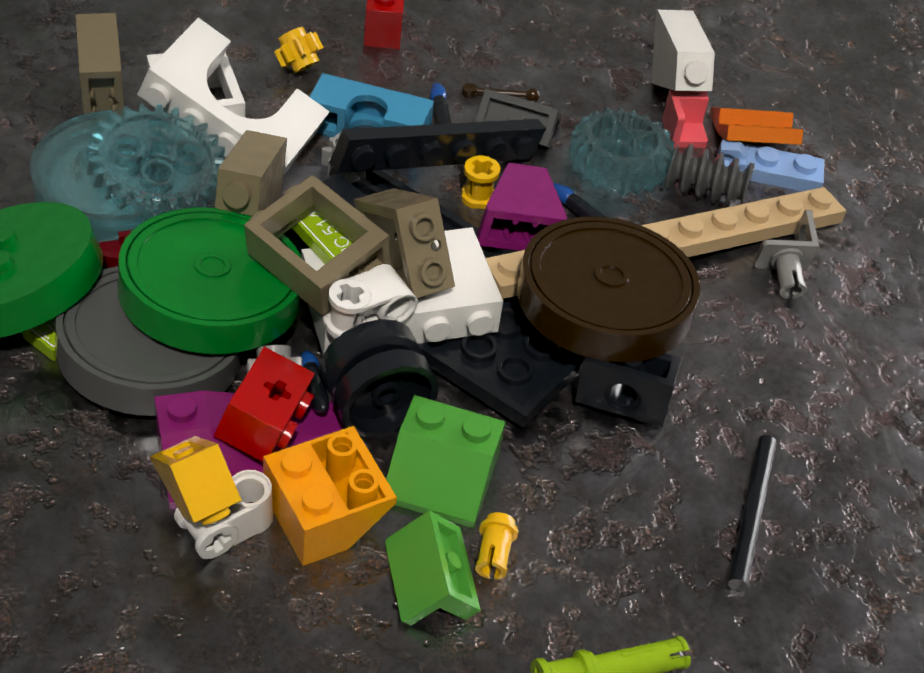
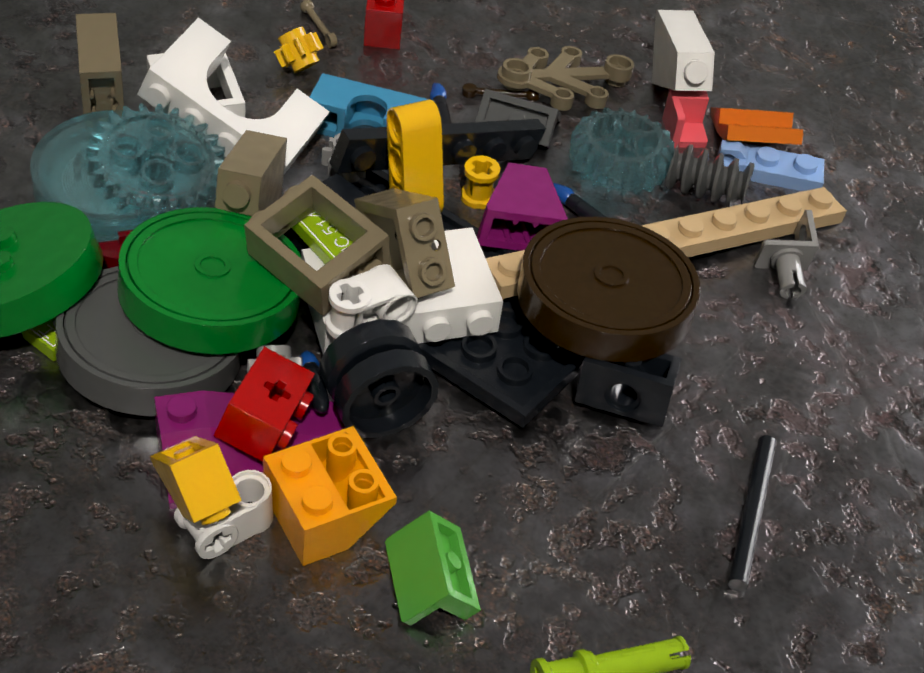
(308, 8): none -> dark tan hinge
(416, 149): none -> yellow beam
(444, 460): bright green slope -> none
(498, 534): yellow pin -> none
(563, 71): none -> dark tan plant

